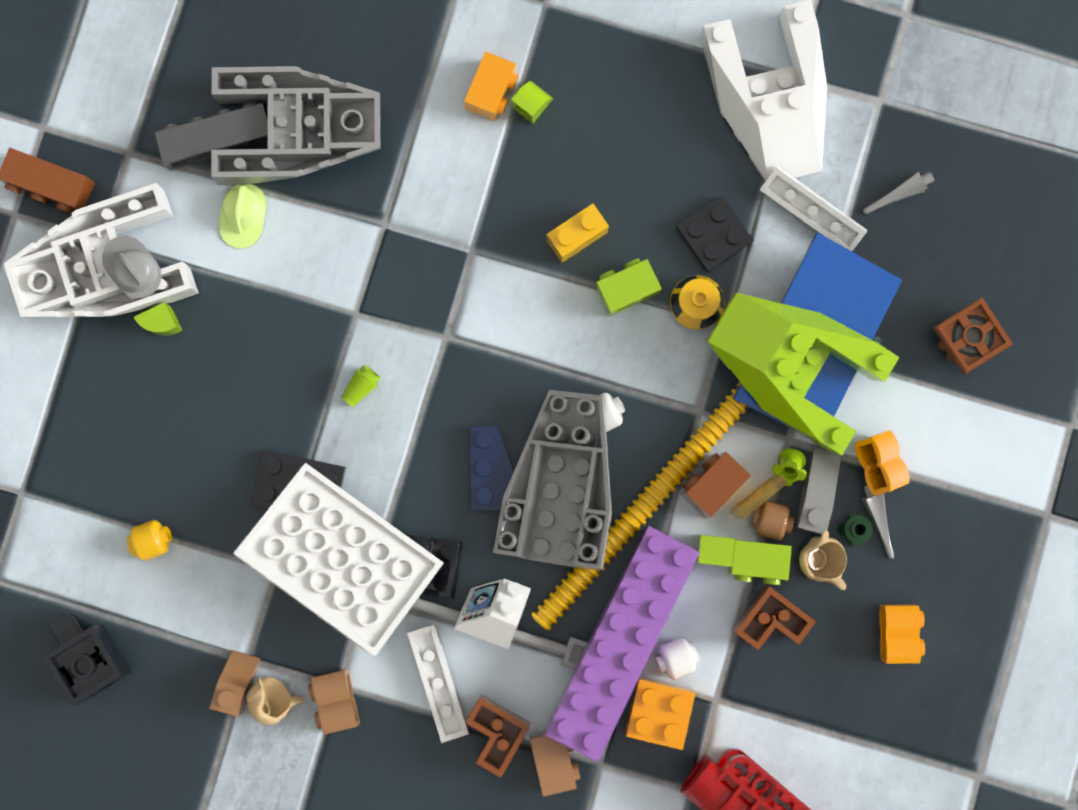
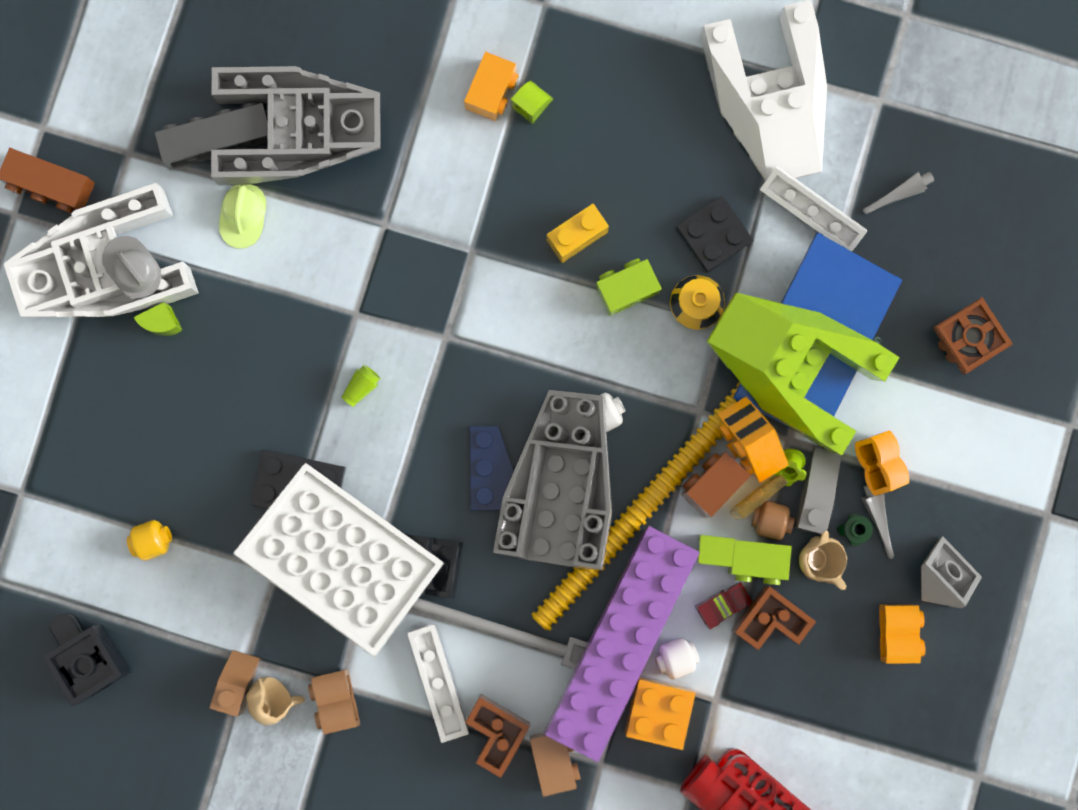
(493, 611): white slope -> none
(723, 605): none -> dark red leg
(752, 440): none -> light orange brick
(947, 576): none -> light grey slope

